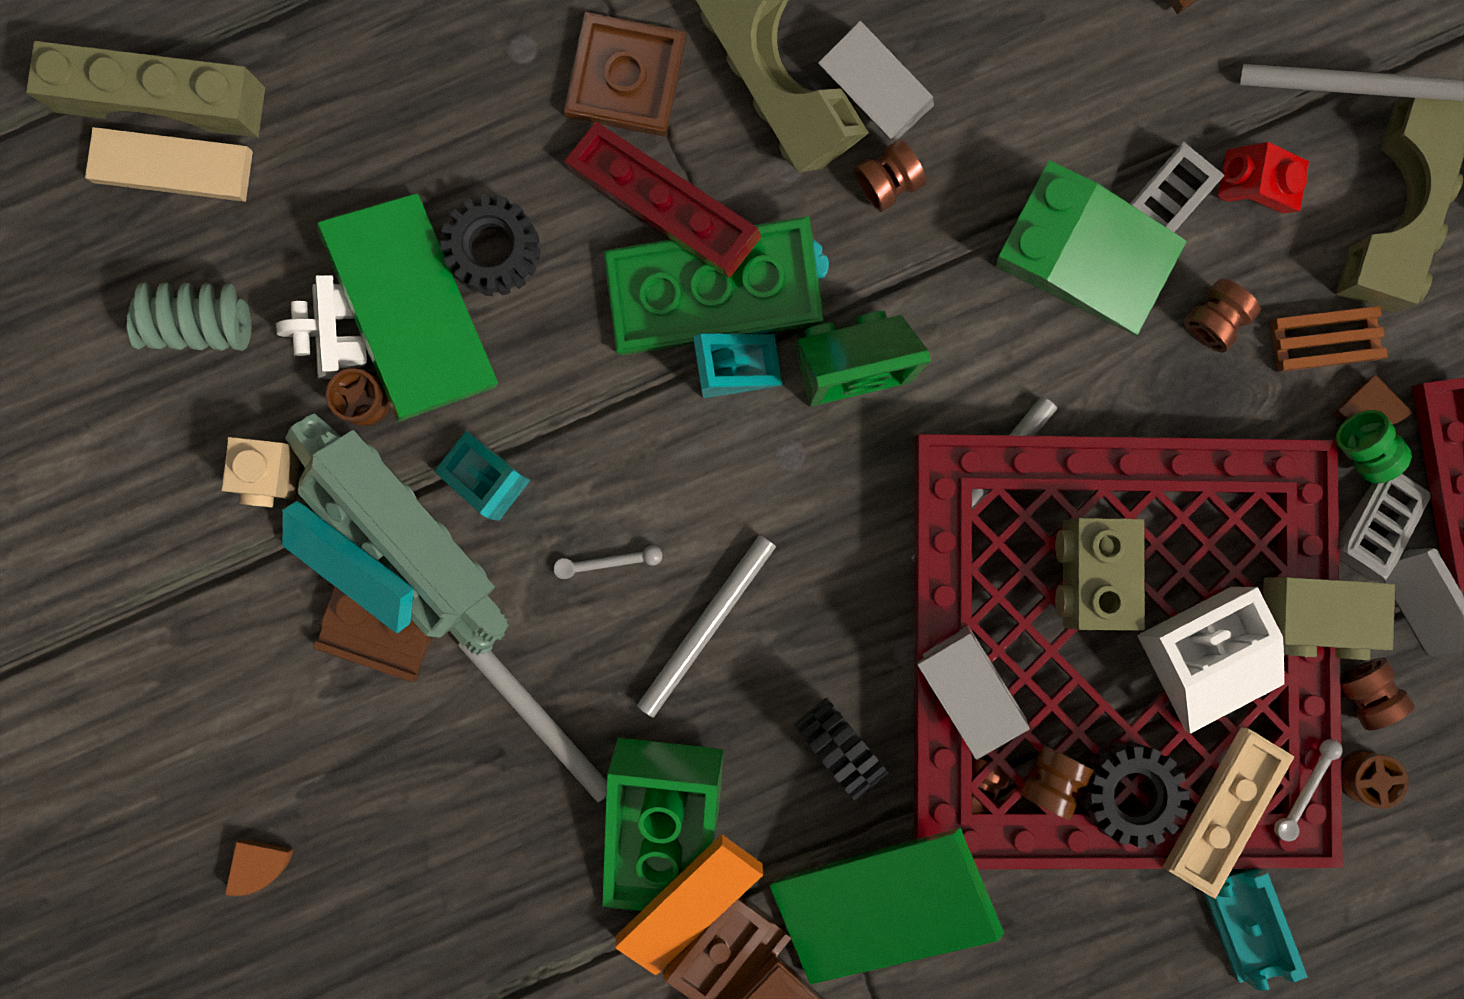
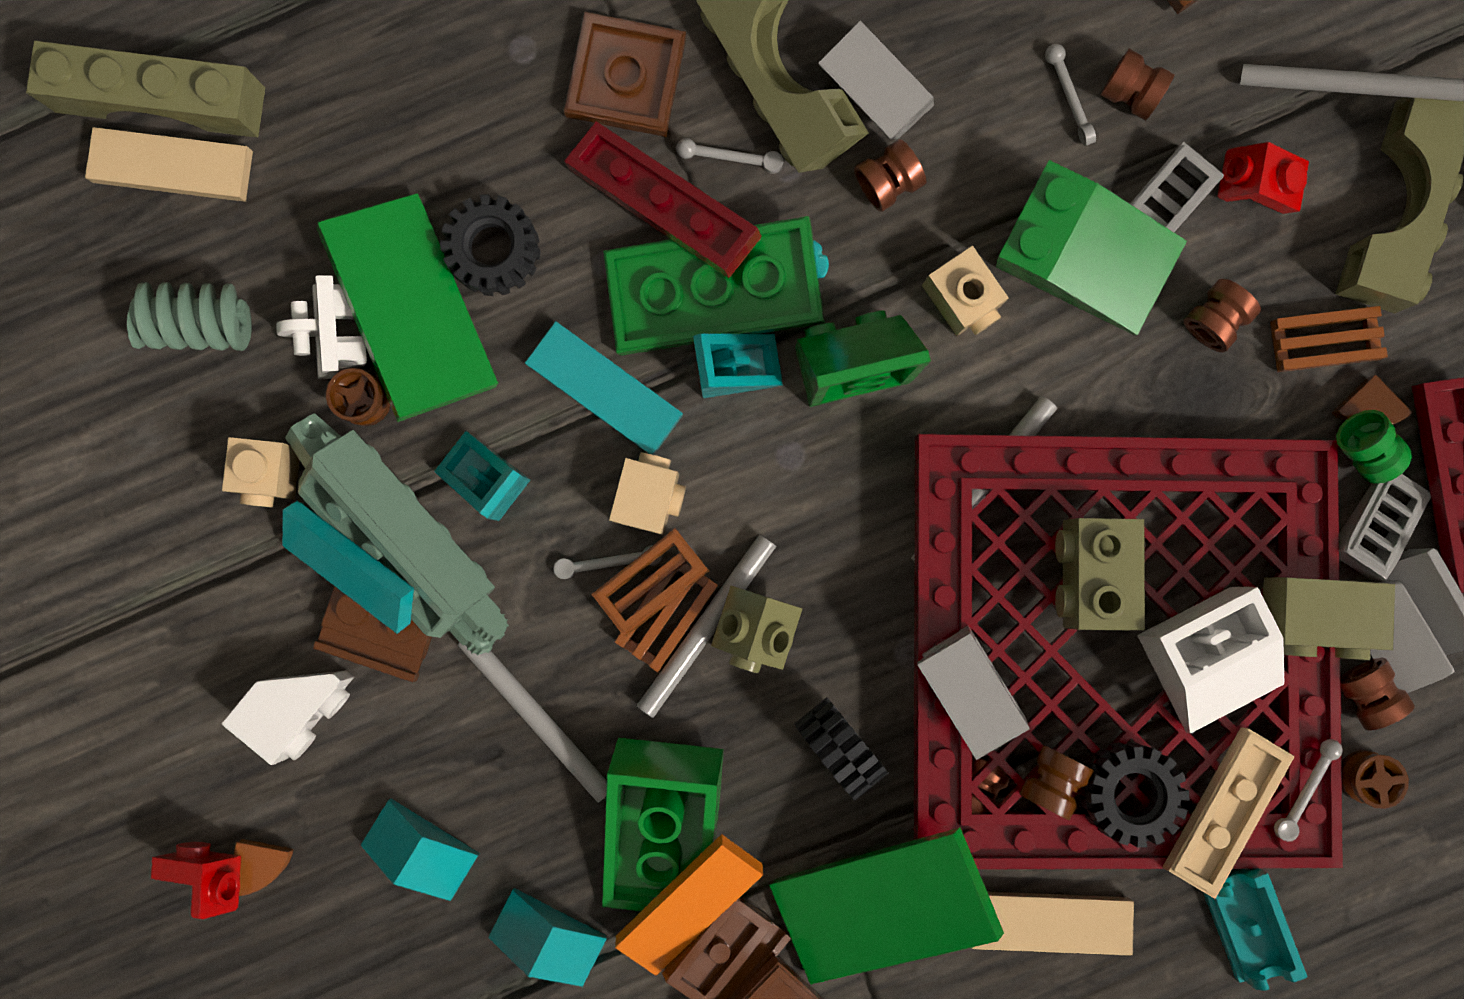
(211, 874): none -> red bracket
(281, 711): none -> white slope
(417, 852): none -> teal slope
(546, 940): none -> teal slope
(604, 388): none -> teal tile
(615, 610): none -> dark orange tile
(641, 650): none -> dark orange tile
(647, 494): none -> tan brick
(755, 630): none -> olive brick
(771, 162): none -> light grey hinge
(966, 293): none -> tan brick
(1055, 55): none -> light grey hinge
(1063, 923): none -> tan tile
(1137, 84): none -> copper wheel
(1415, 653): none -> light grey slope

